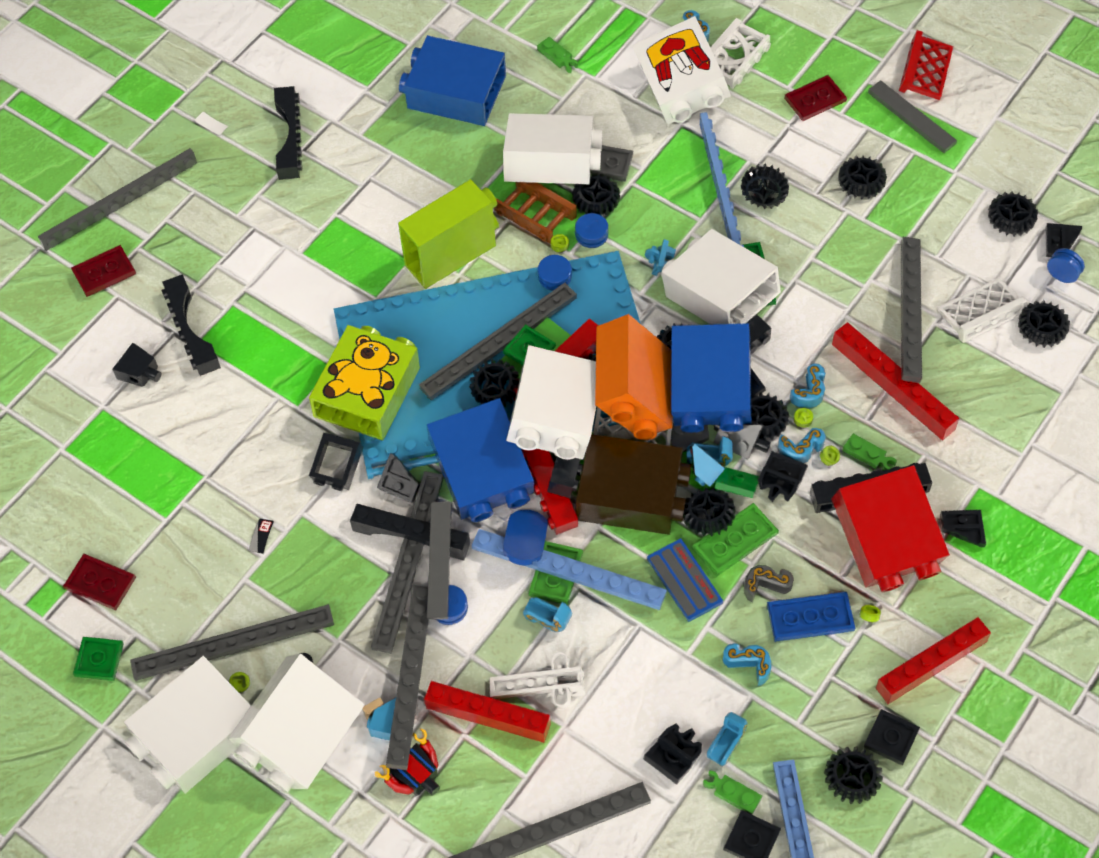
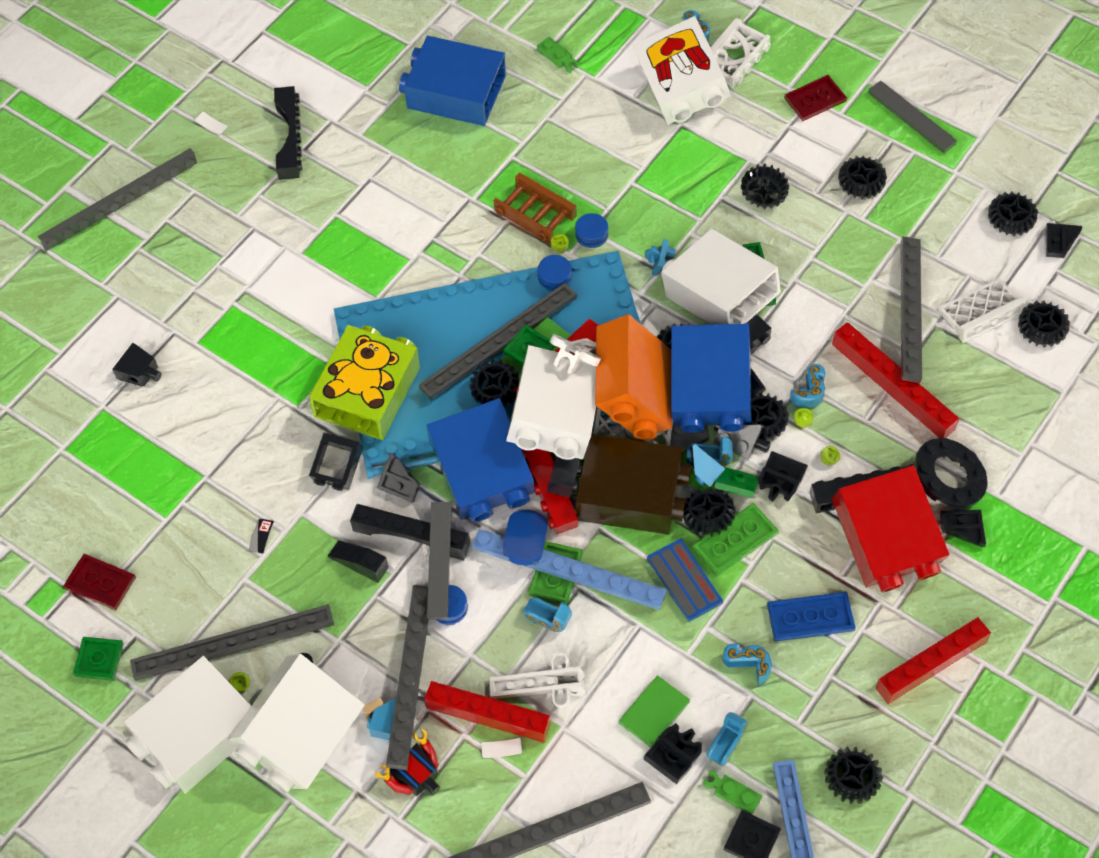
(103, 270): dark red plate -> none
(201, 351): black arch -> none
(360, 559): none -> black slope
(405, 568): dark grey plate -> none
(448, 233): lime brick -> none
(501, 748): none -> white sticker
(551, 148): white brick -> none
(584, 351): none -> white piece
(604, 190): black gear -> none
(614, 163): dark grey plate -> none
(654, 711): none -> bright green tile
(719, 178): medium blue plate -> none
(766, 577): dark grey animal -> none
(803, 450): dark azure animal -> none
(868, 453): bright green plate -> none
(870, 613): lime tile -> none
(891, 737): black plate -> none
(914, 62): red fence -> none
(935, 489): none -> black plate
(1065, 265): blue head -> none

